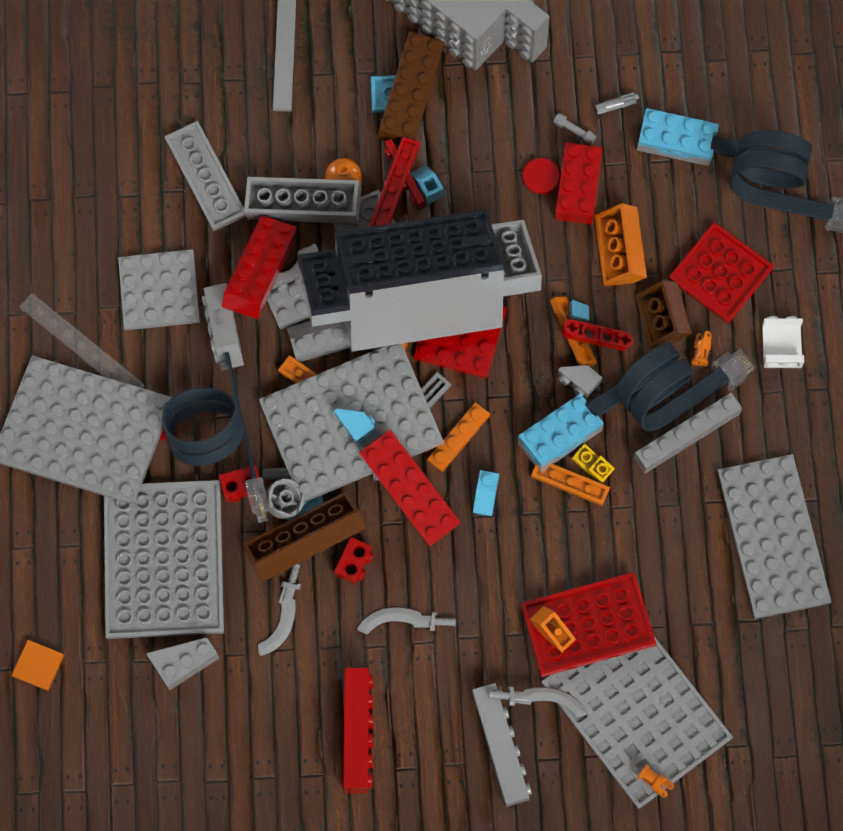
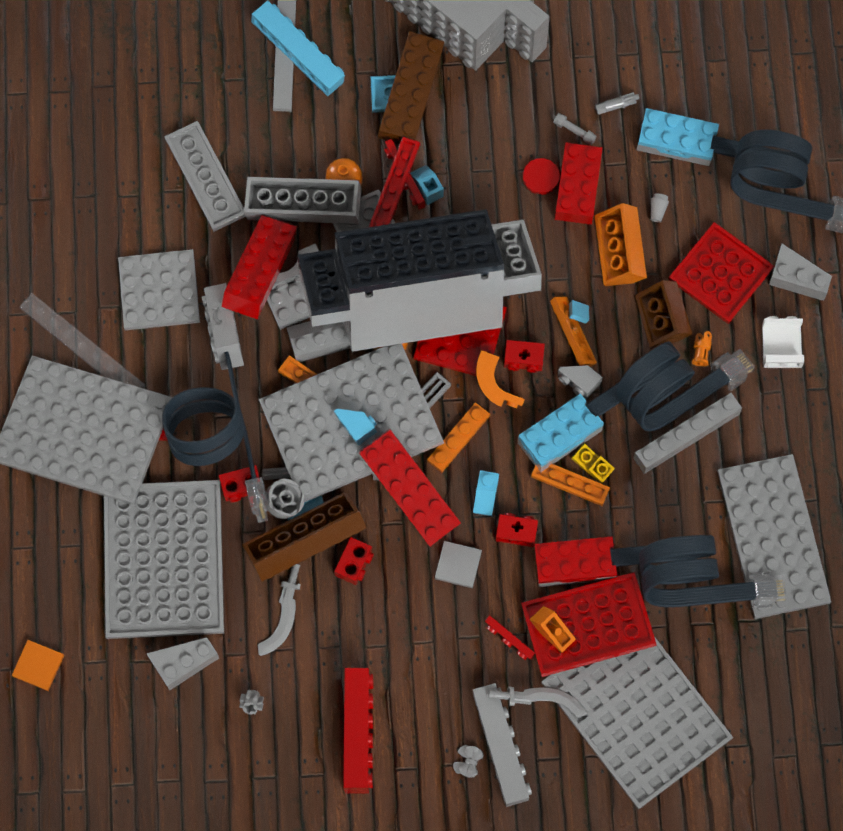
(251, 702): none -> light grey gear
(298, 48): none -> medium azure brick
(403, 615): light grey sword -> none
(458, 564): none -> light grey tile
(468, 767): none -> light grey piece
(485, 377): none -> orange arch
(507, 534): none -> red brick
(509, 639): none -> red plate
(514, 354): none -> red brick
(597, 332): red beam -> none
(597, 561): none -> piece
(655, 781): orange piece -> none
(658, 207): none -> light grey cone
(799, 275): none -> light grey wedge

